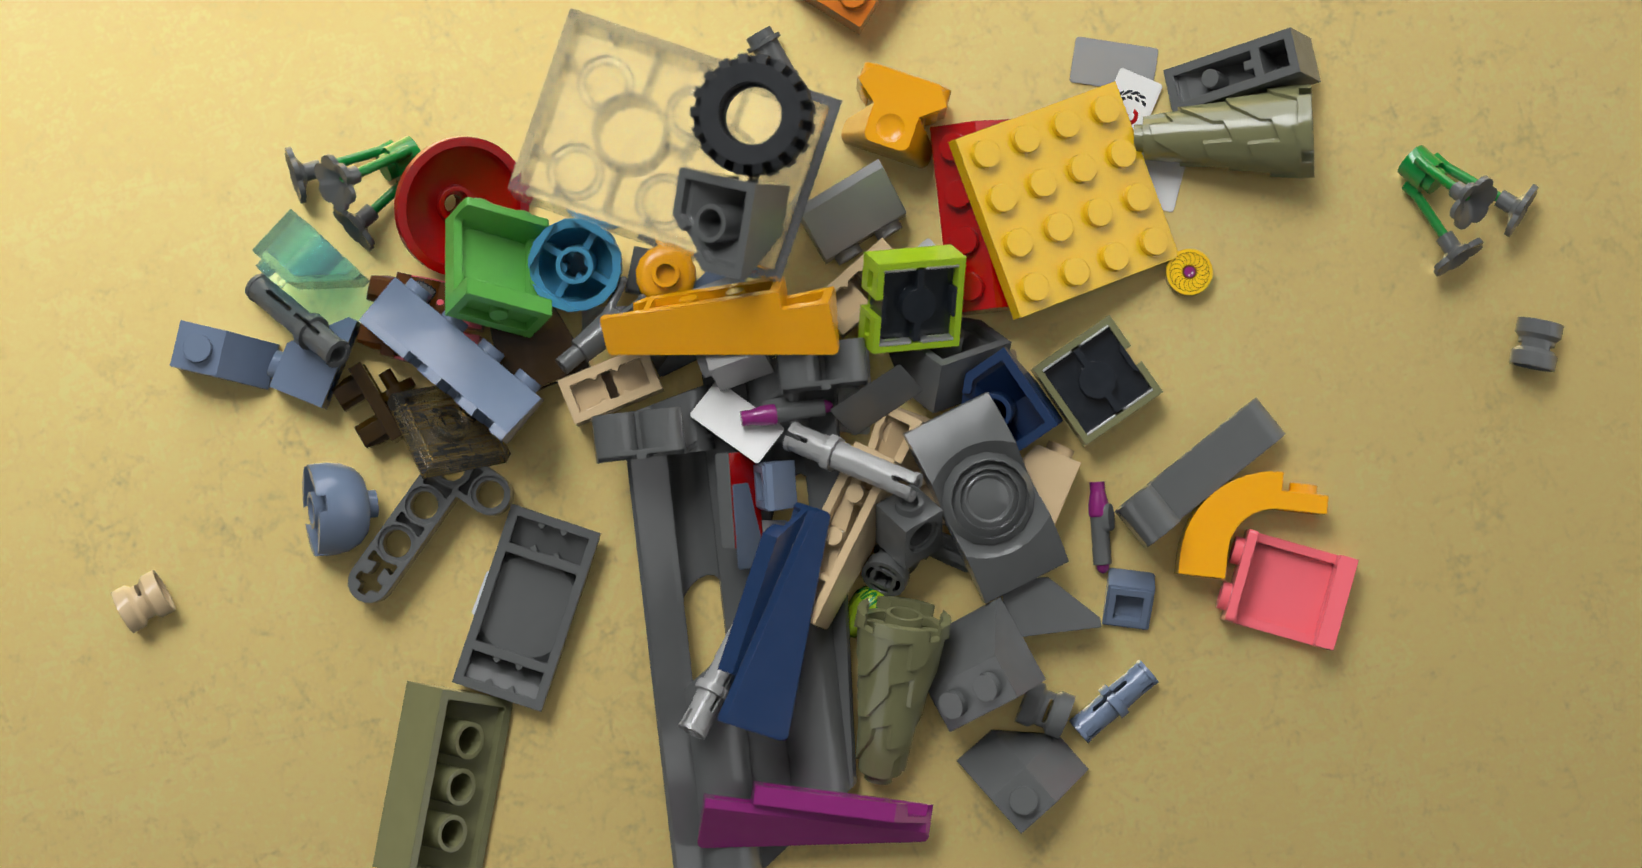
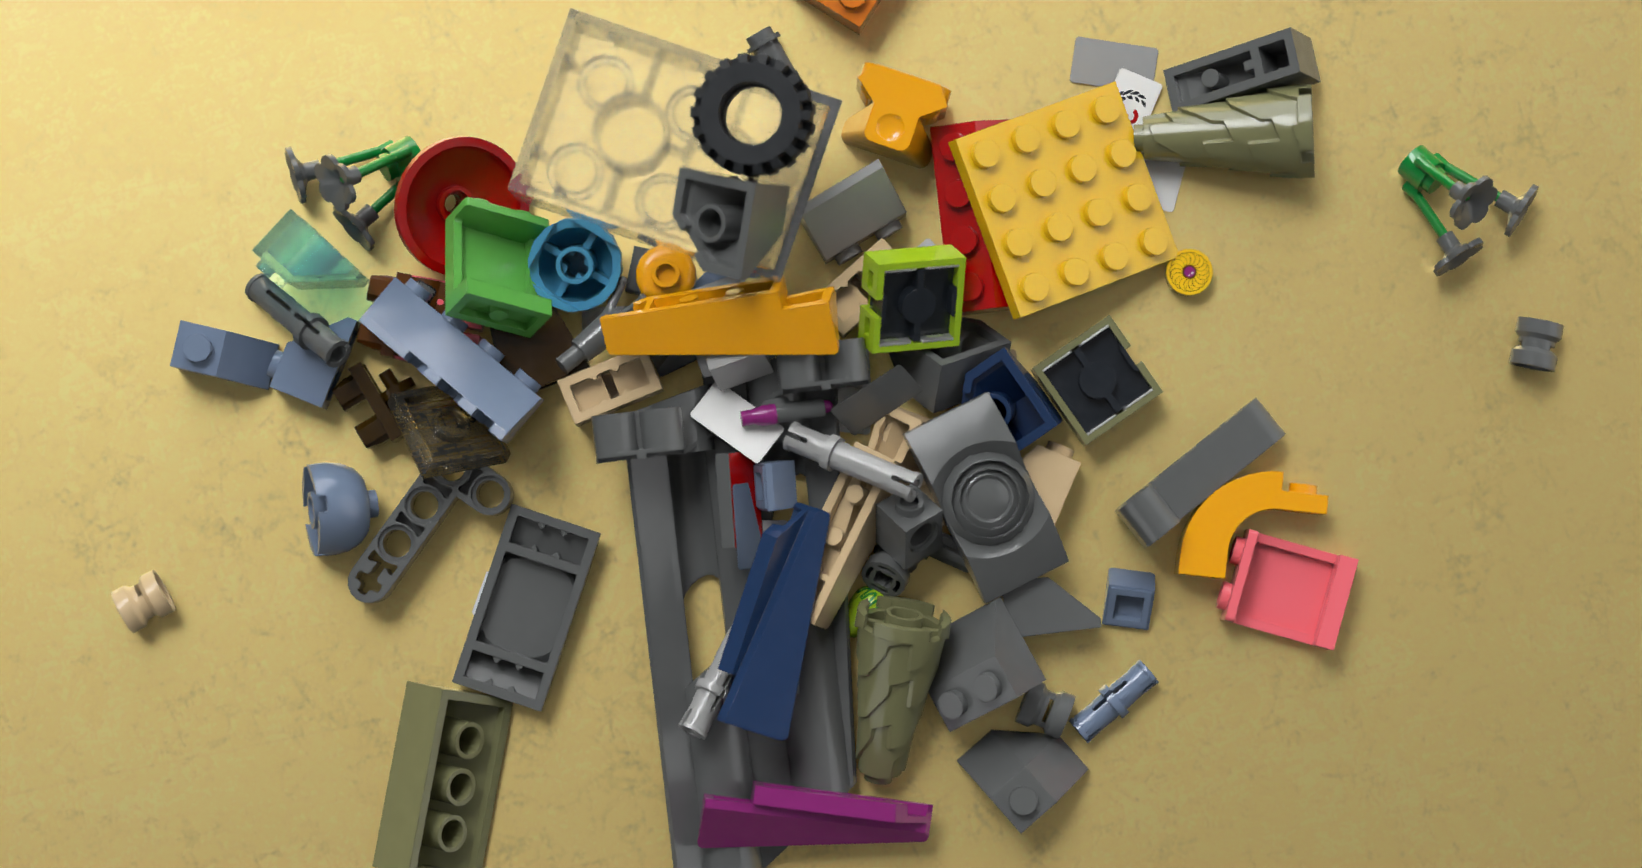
(1102, 522): dark grey piece -> none

